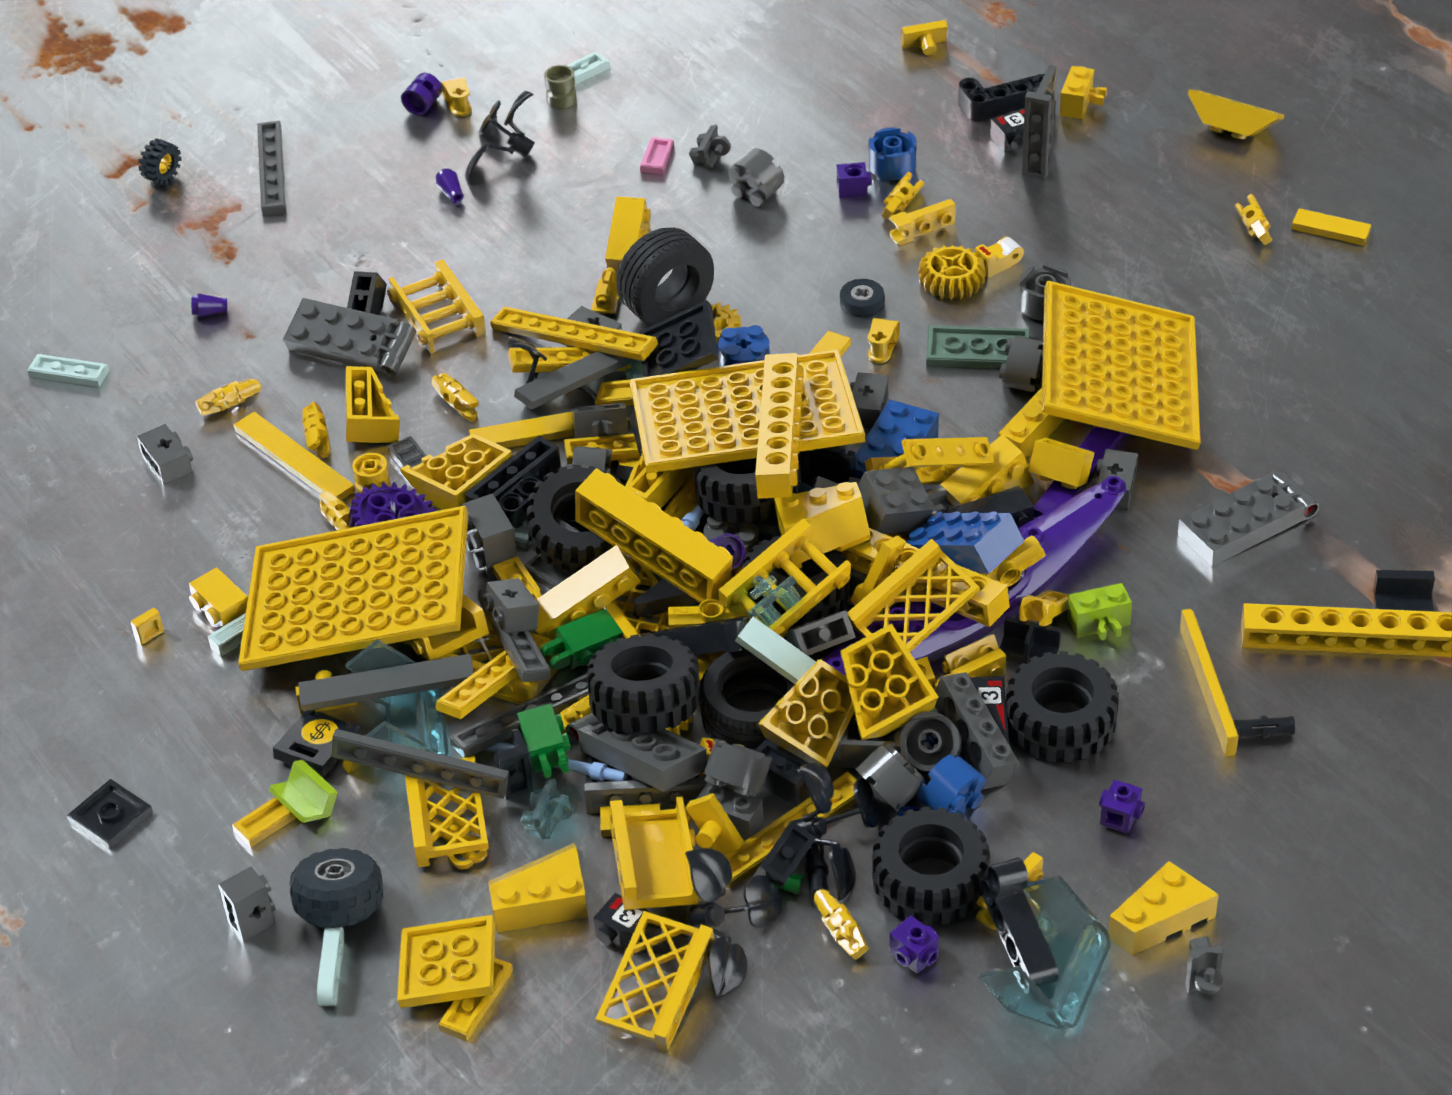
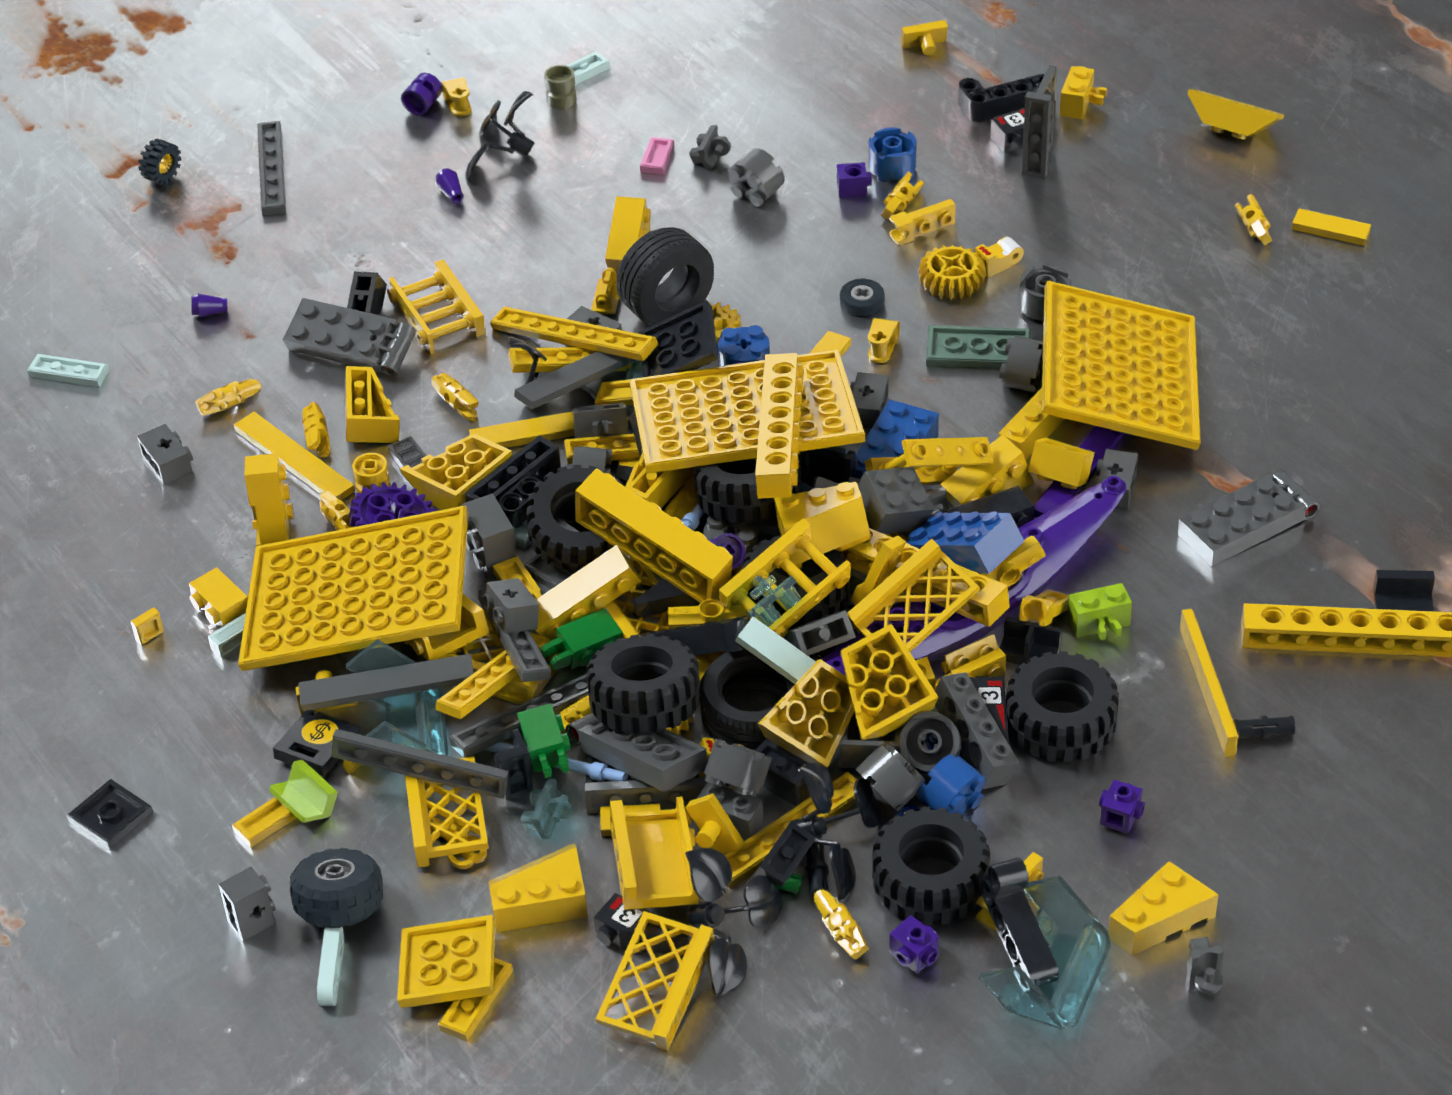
(268, 498): none -> yellow wedge

